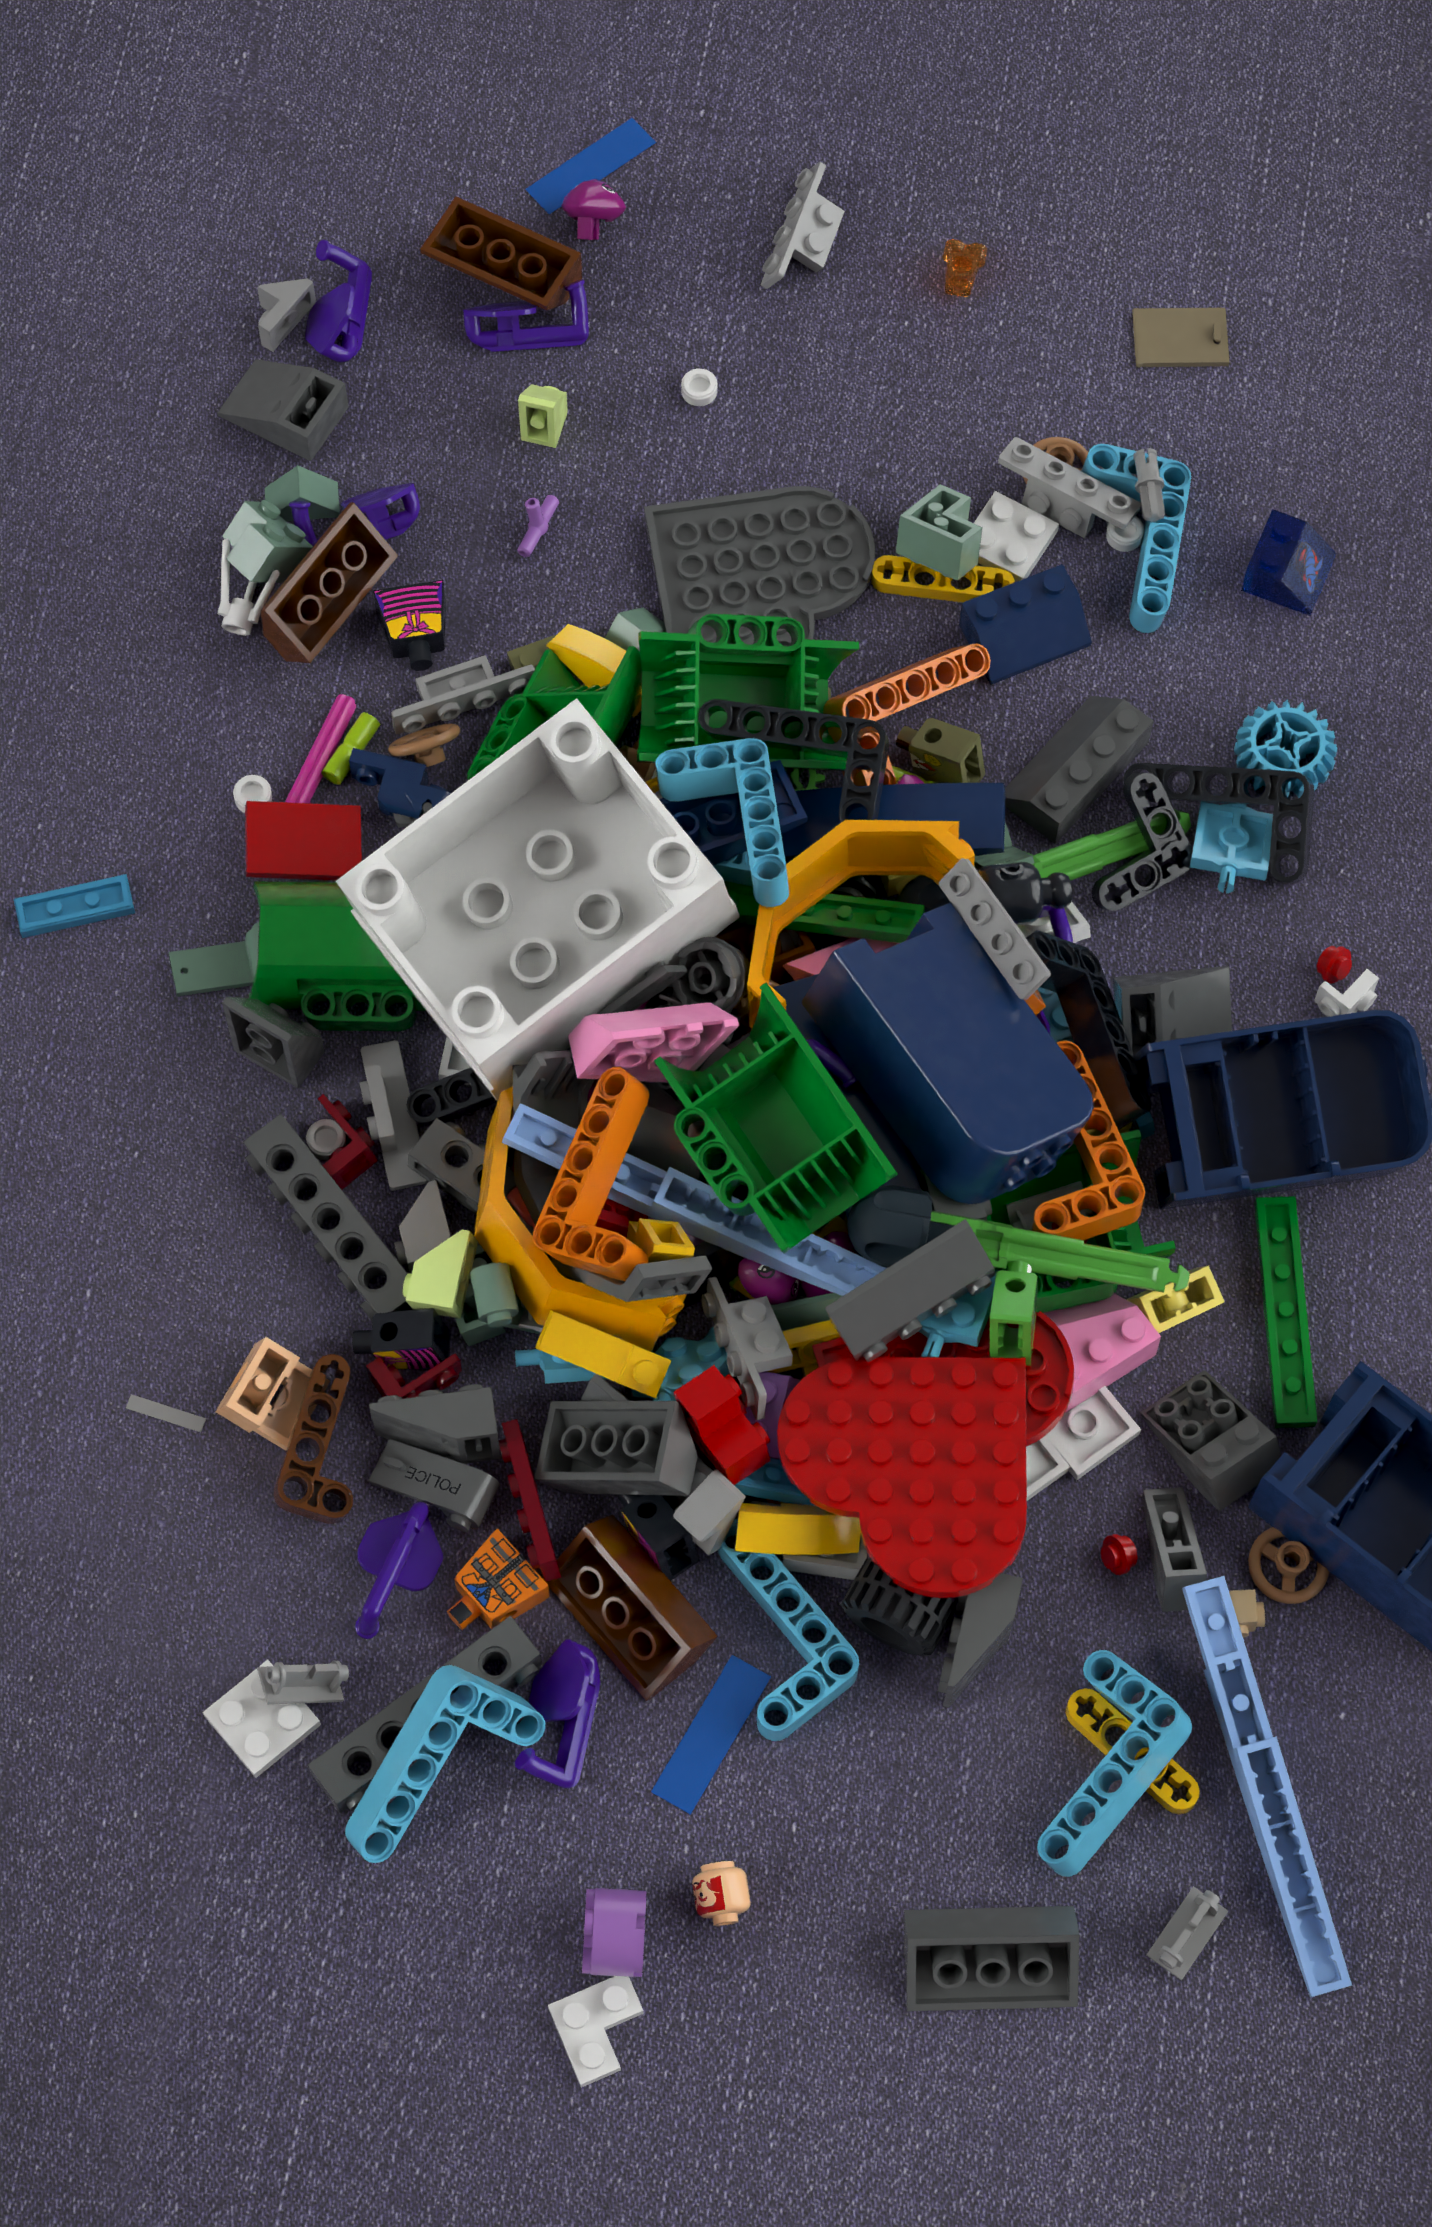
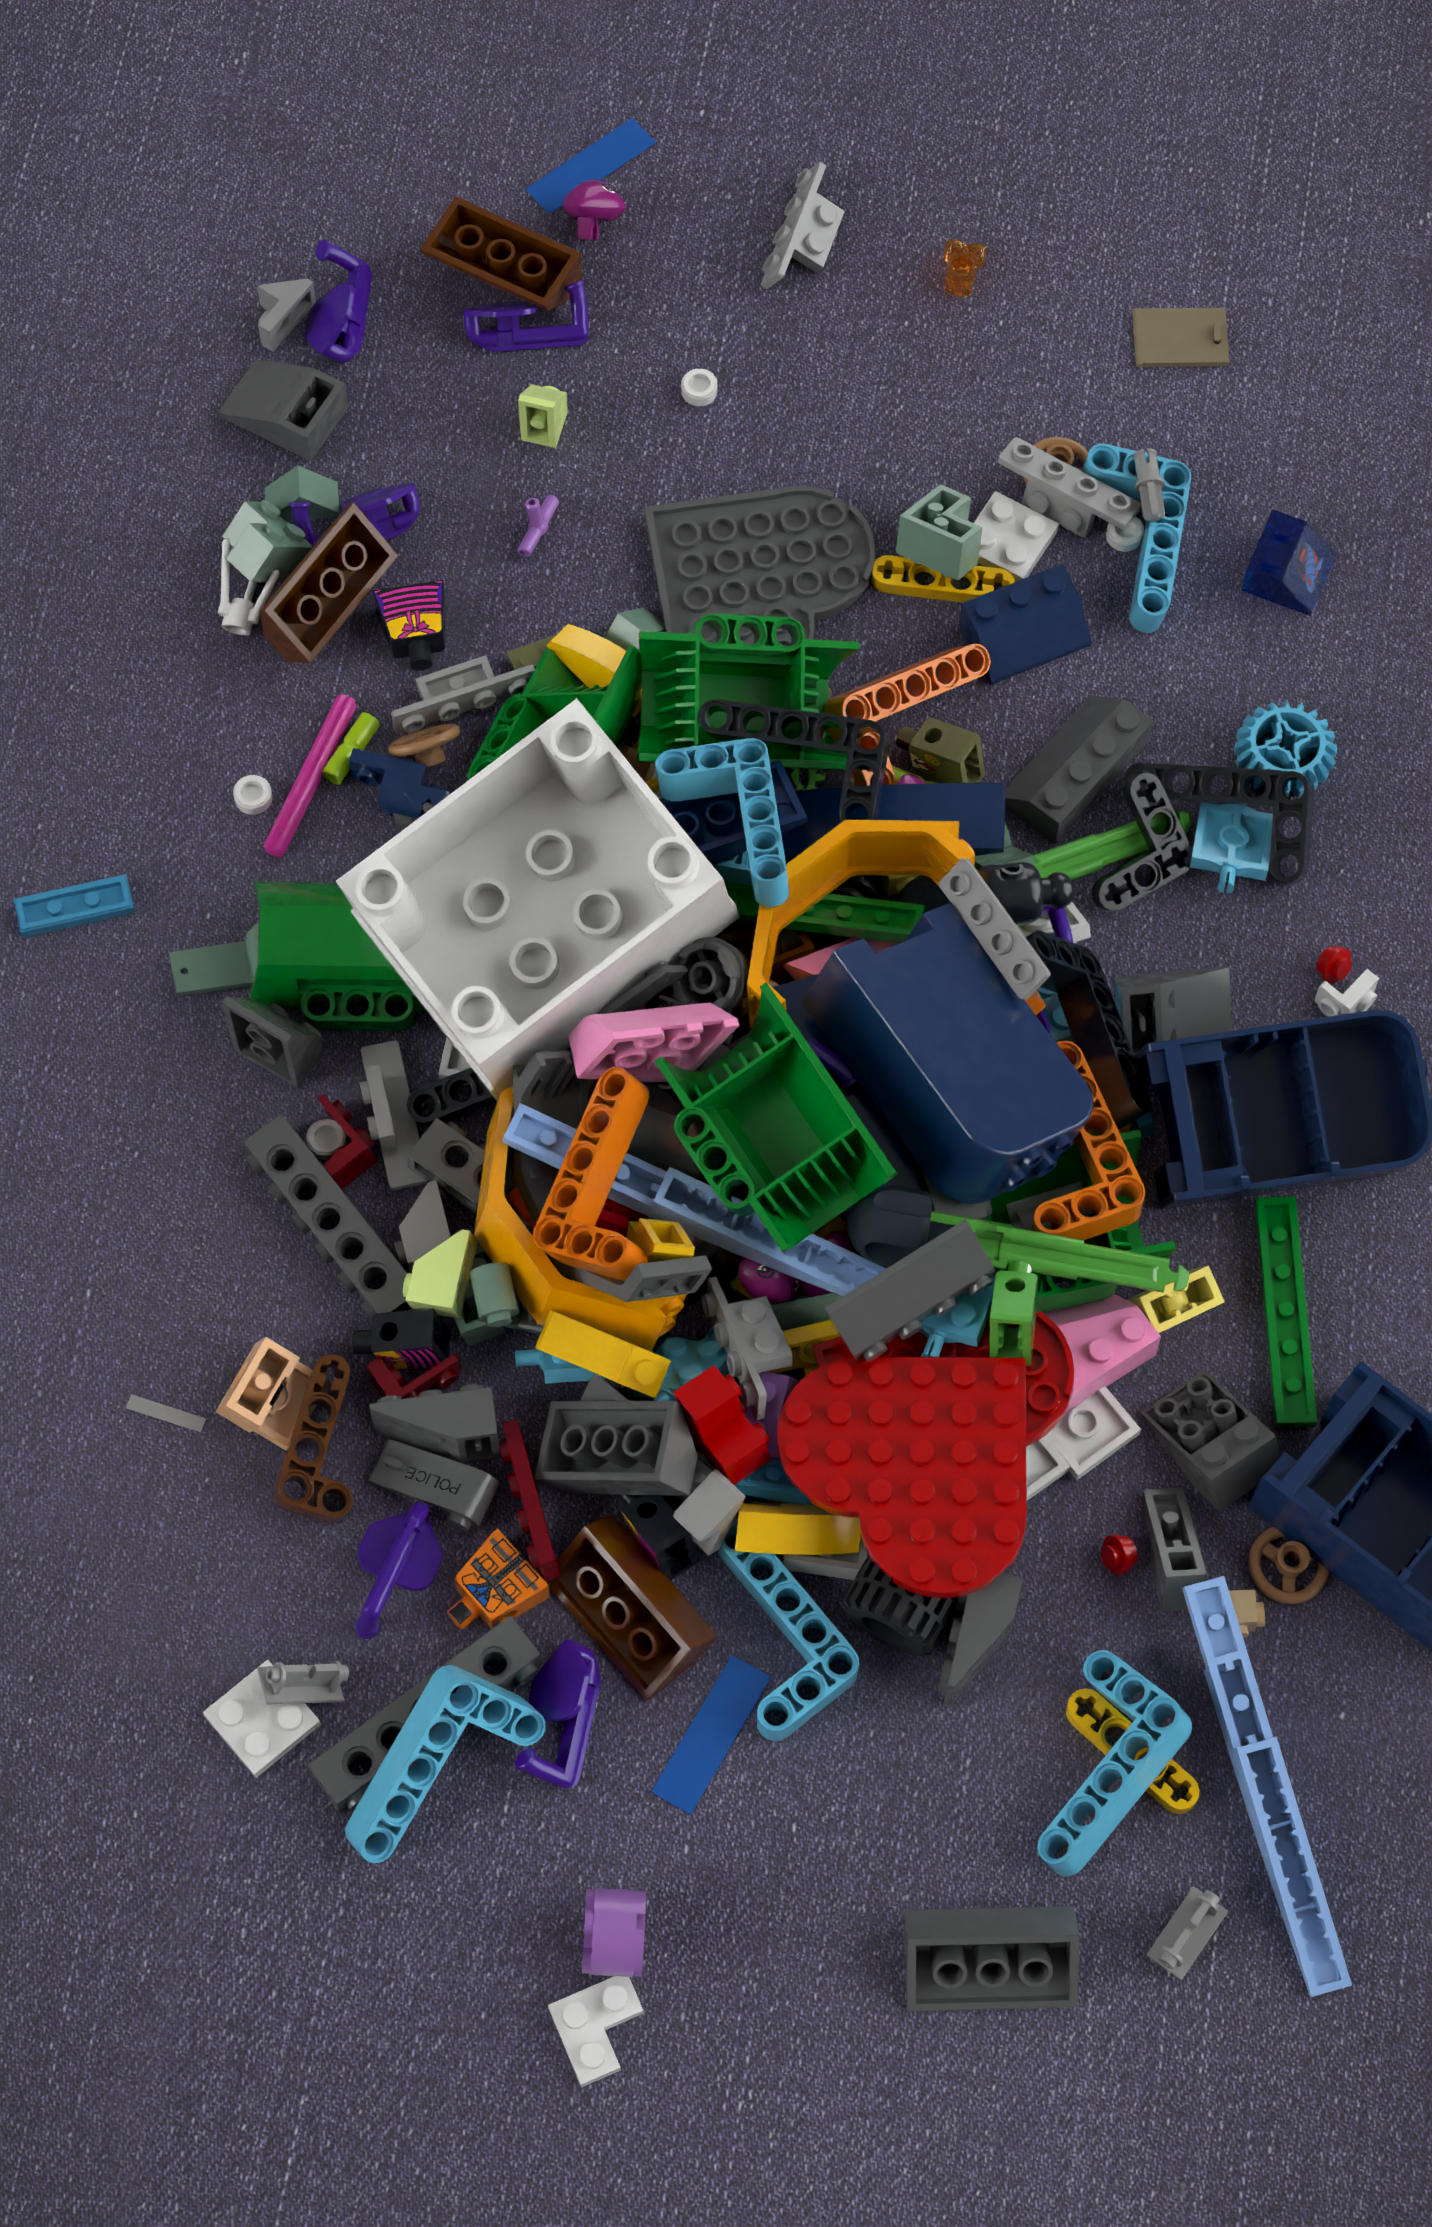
(301, 840): red tile -> none
(721, 1892): light nougat head -> none

